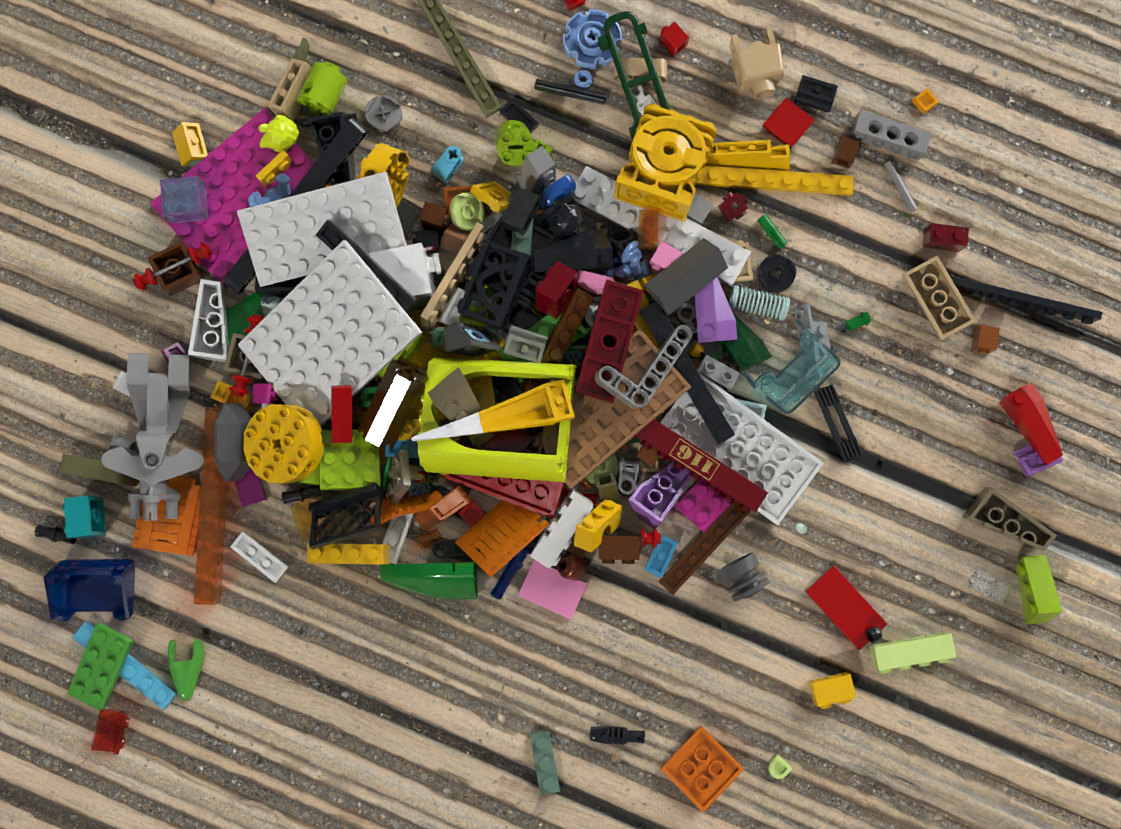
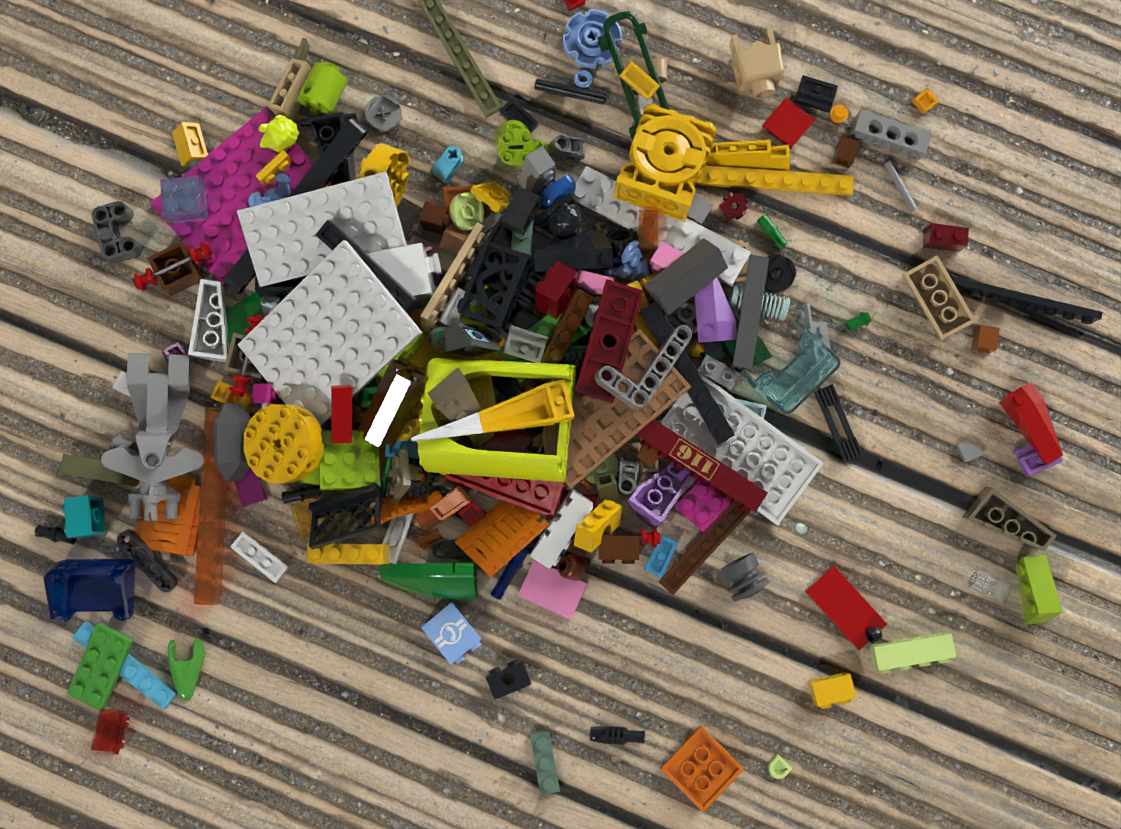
(108, 232): none -> dark grey beam
(144, 563): none -> black beam
(428, 238): black brick -> none
(452, 634): none -> light blue panel
(499, 687): none -> black brick
(570, 147): none -> dark grey piece
(639, 80): none -> yellow tile
(673, 38): red brick -> none
(750, 312): none -> dark grey tile
(839, 113): none -> light orange plate
(968, 452): none -> light grey tile

